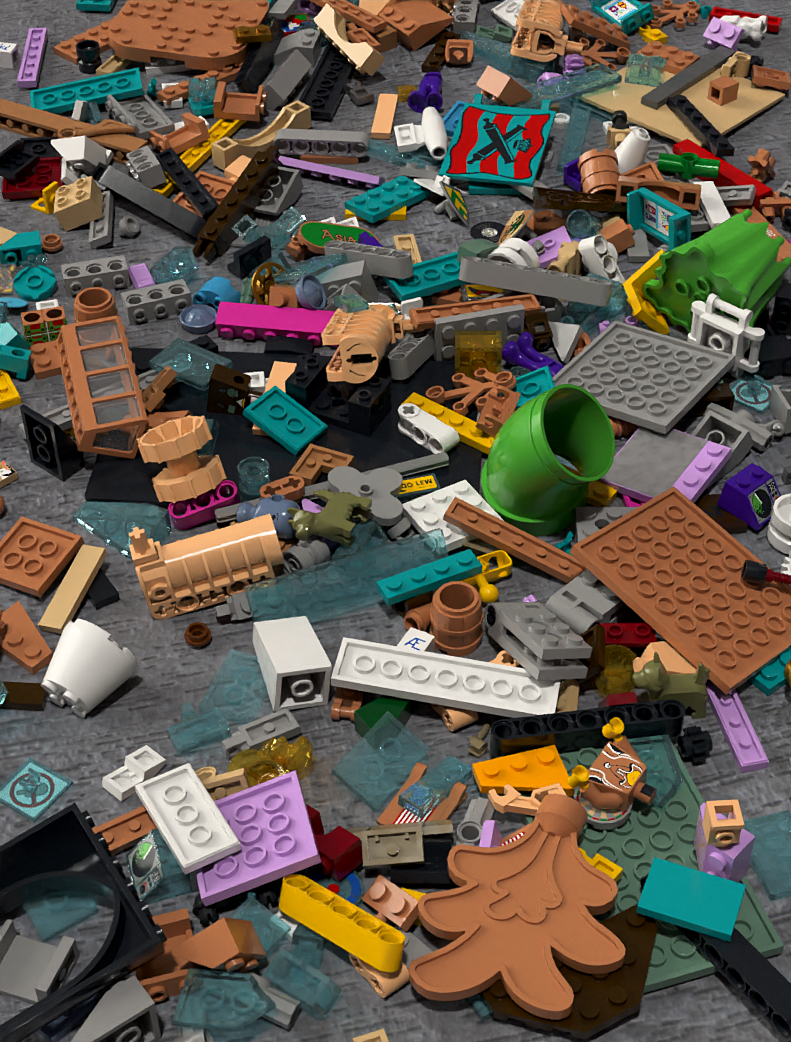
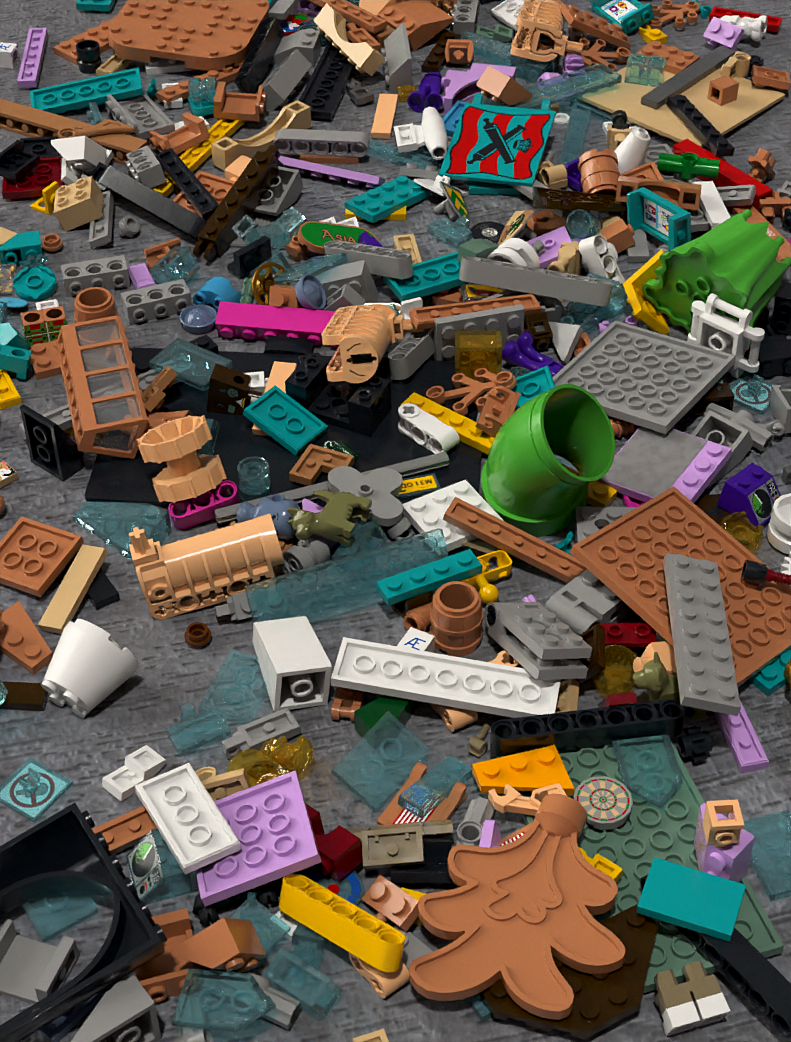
(80, 109): white tile -> none
(157, 252): none -> nougat hips
(252, 34): pearl gold plate -> none
(291, 487): nougat beam -> none
(341, 446): none -> clear green arm
(350, 303): clear light blue tile -> none
(397, 60): none -> light grey slope
(451, 232): none -> clear light blue plate
(462, 84): none -> lavender arch
(552, 176): none -> tan plate
(615, 775): nougat torso -> none
(691, 1002): none -> hips
(700, 635): none -> light grey plate
(742, 530): none -> clear yellow hair

